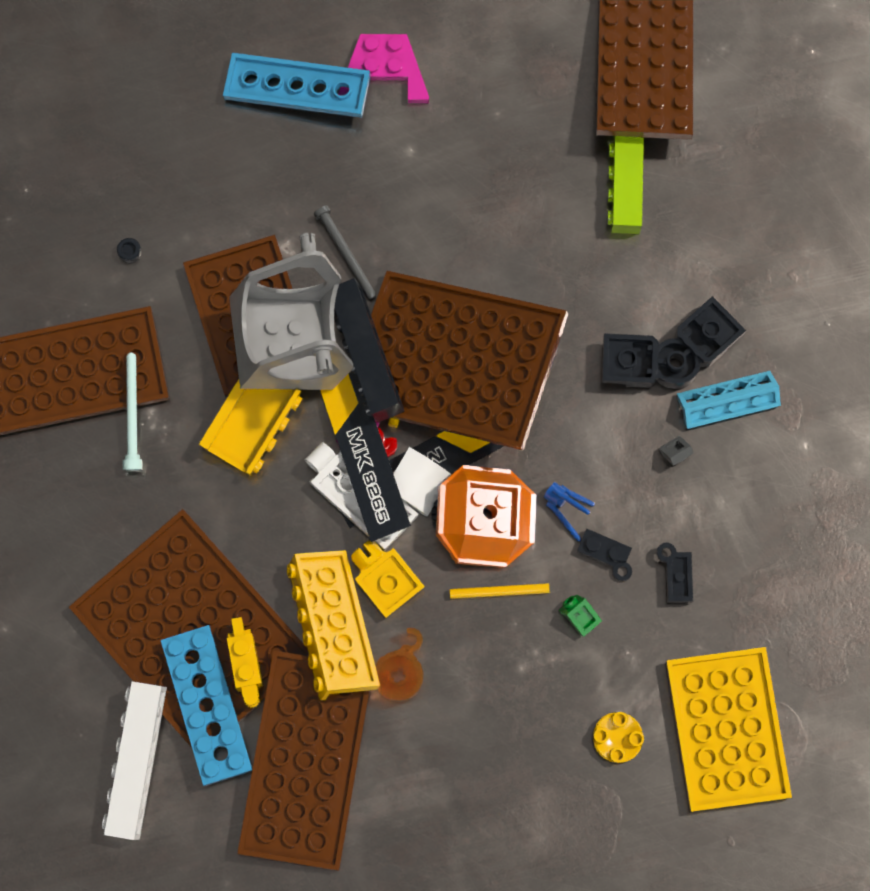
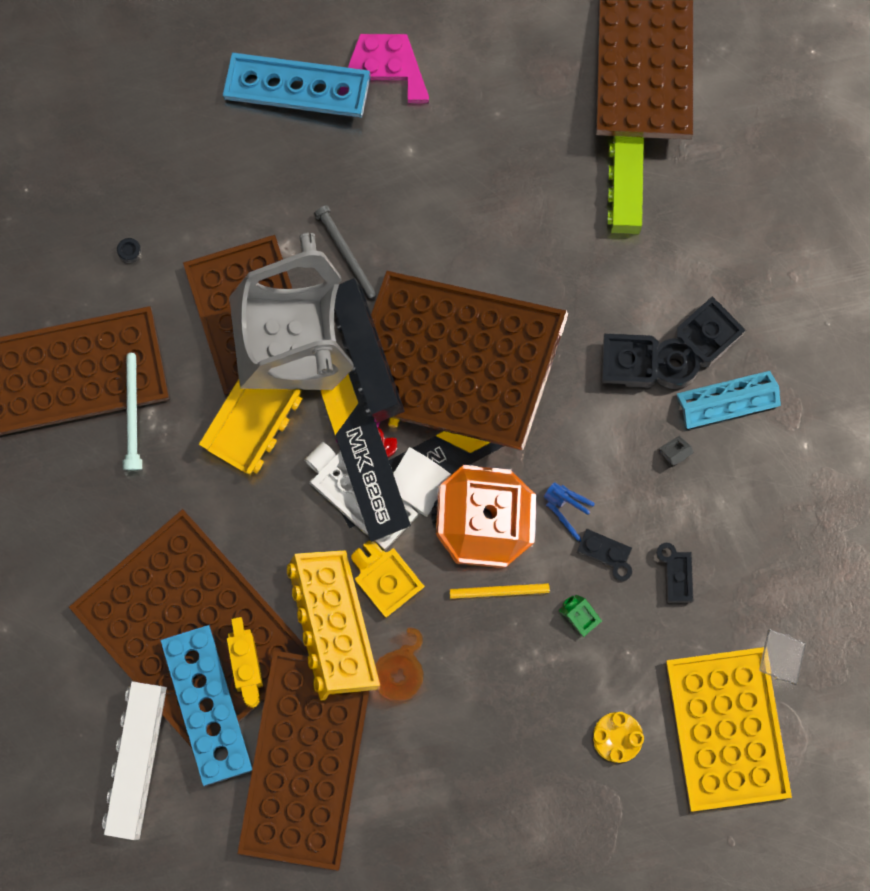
(782, 657): none -> clear piece

